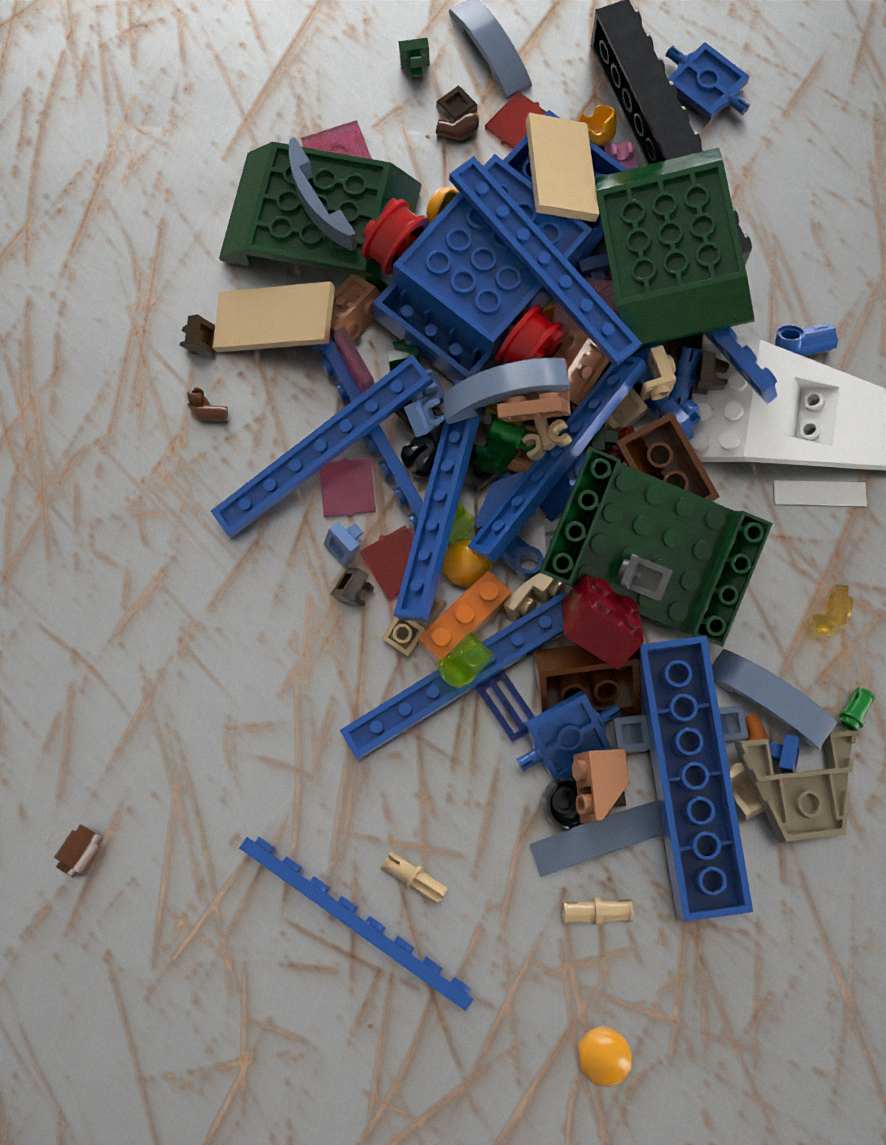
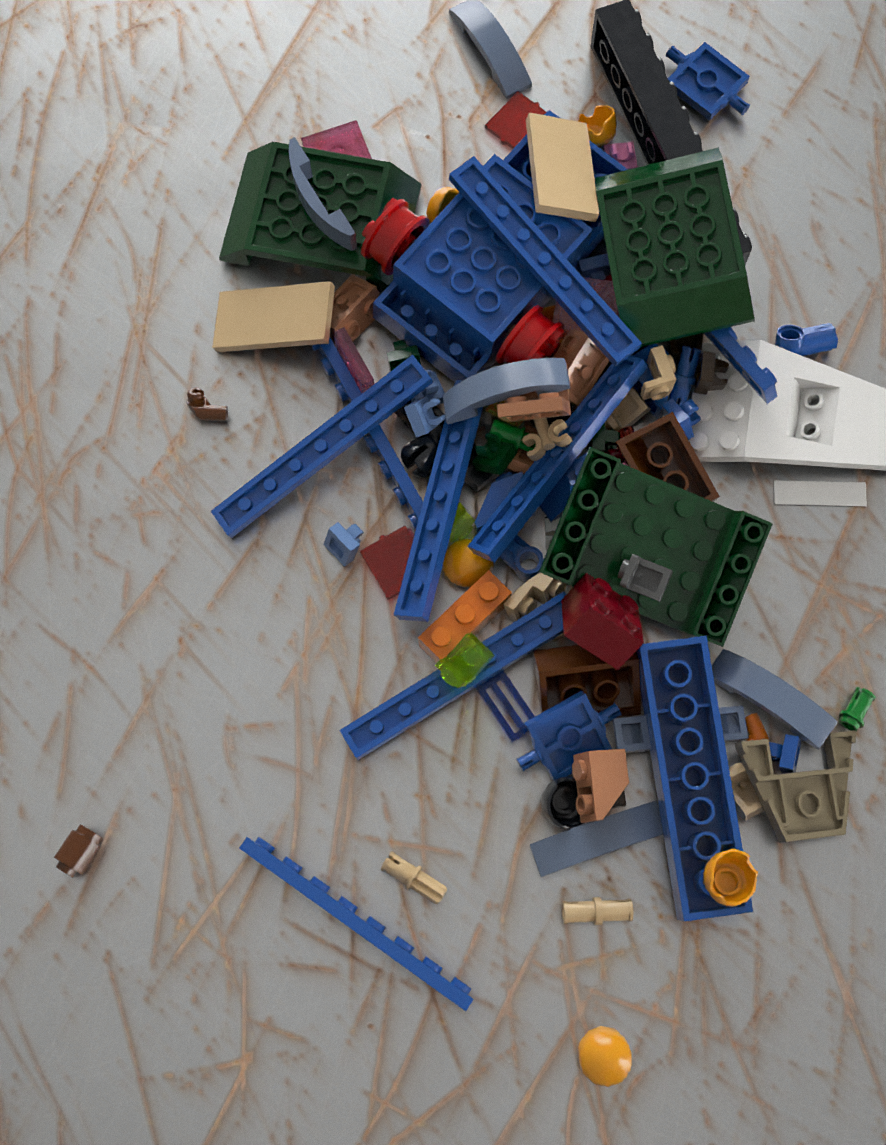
(198, 335): dark brown tile -> none
(347, 488): clear pink piece -> none
(350, 584): dark brown tile -> none
(405, 634): tan slope -> none
(414, 55): dark green tile -> none
(456, 104): dark brown tile -> none
(460, 129): reddish brown arm -> none
(730, 877): none -> light orange hair
(838, 608): clear yellow bracket -> none

